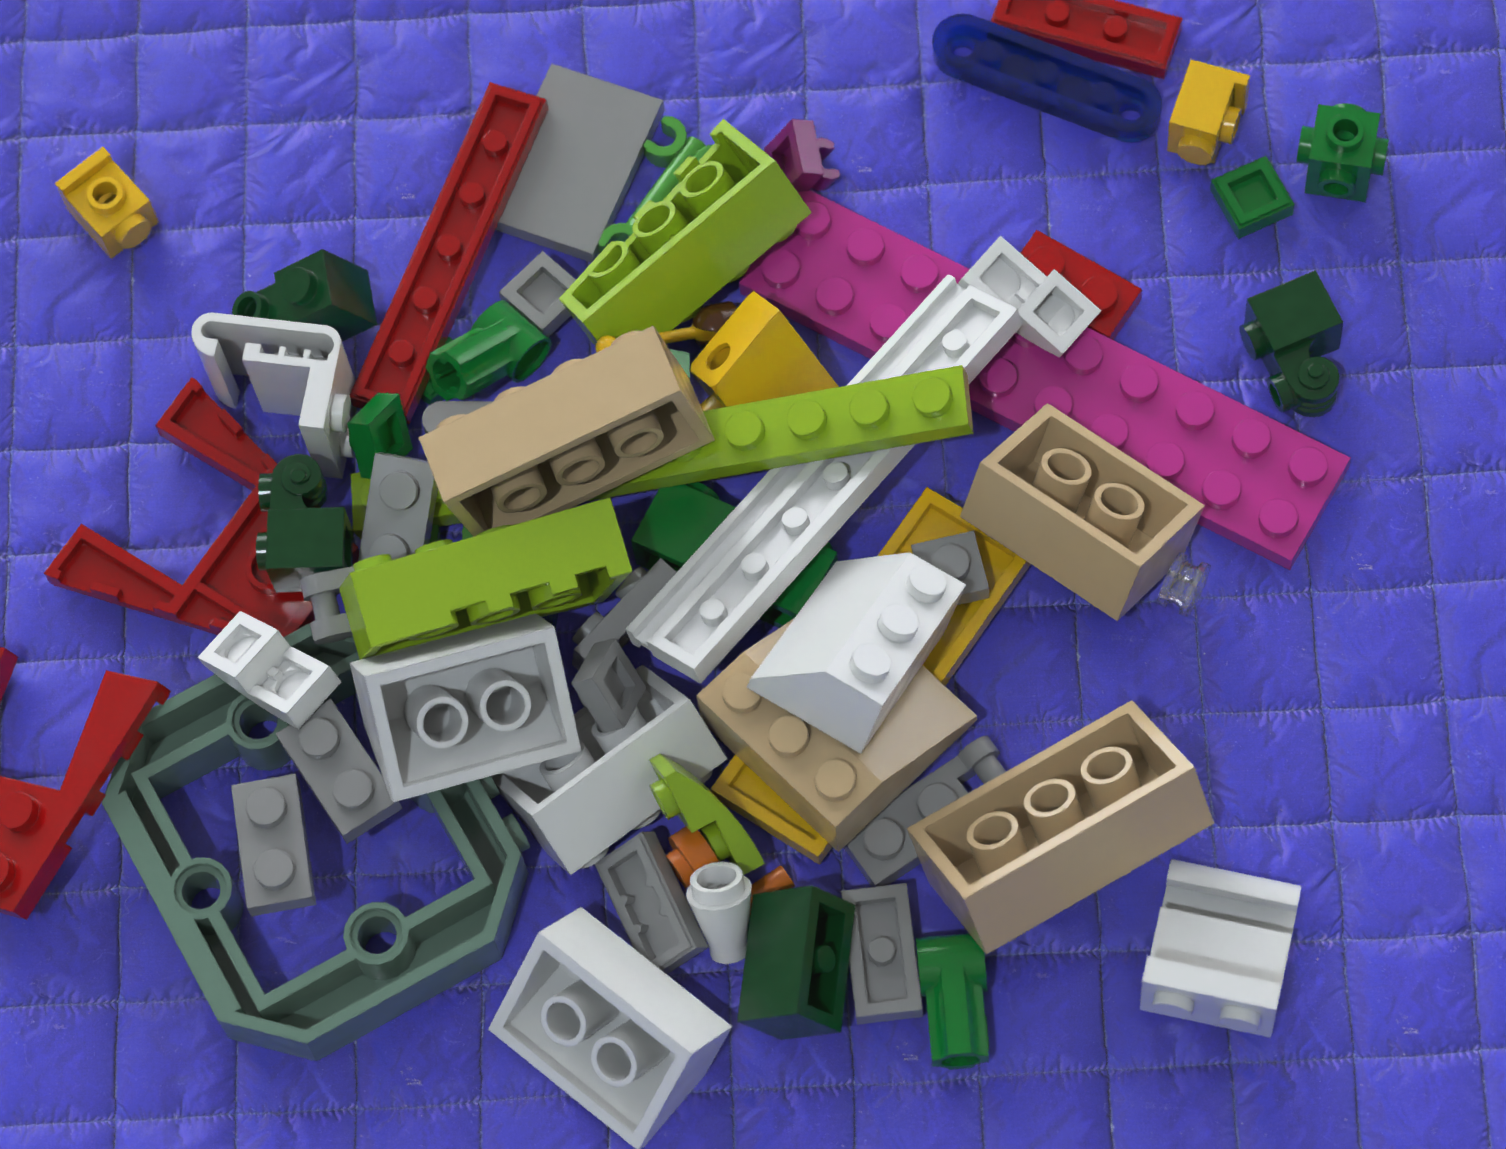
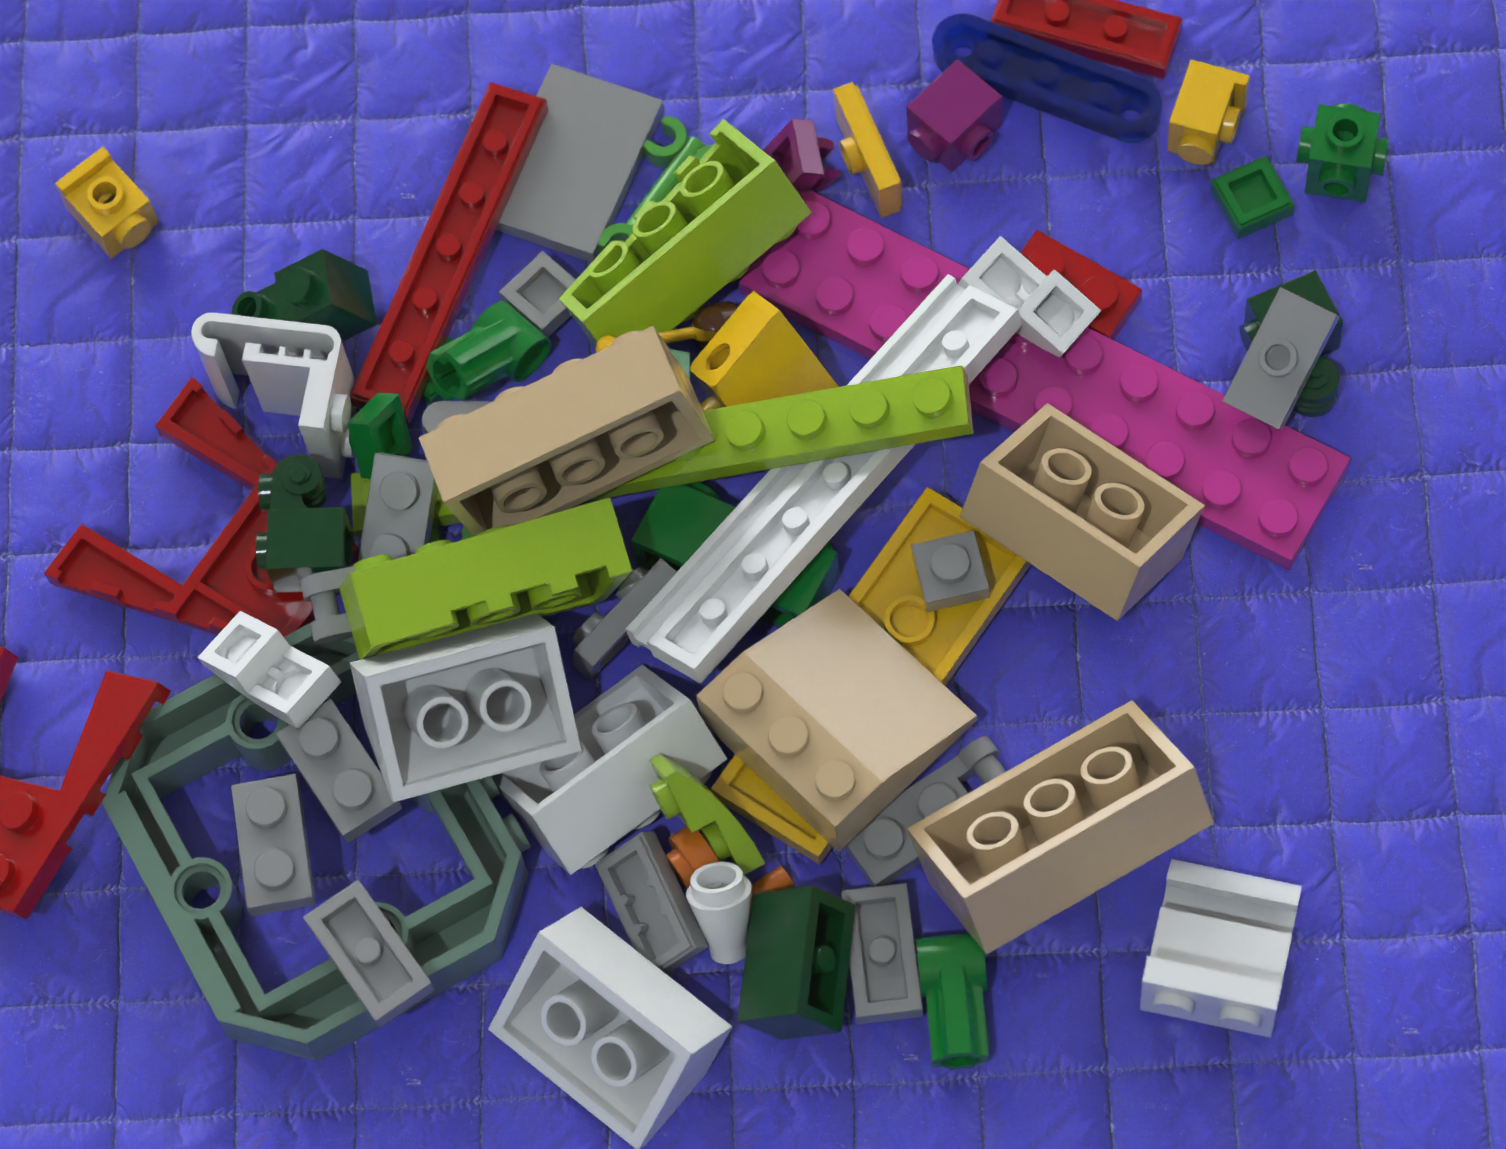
(368, 953): none -> light grey plate
(608, 685): light grey plate -> none
(858, 644): white slope -> none
(865, 150): none -> yellow plate
(954, 117): none -> magenta brick
(1183, 584): clear bush -> none
(1281, 358): none -> light grey plate

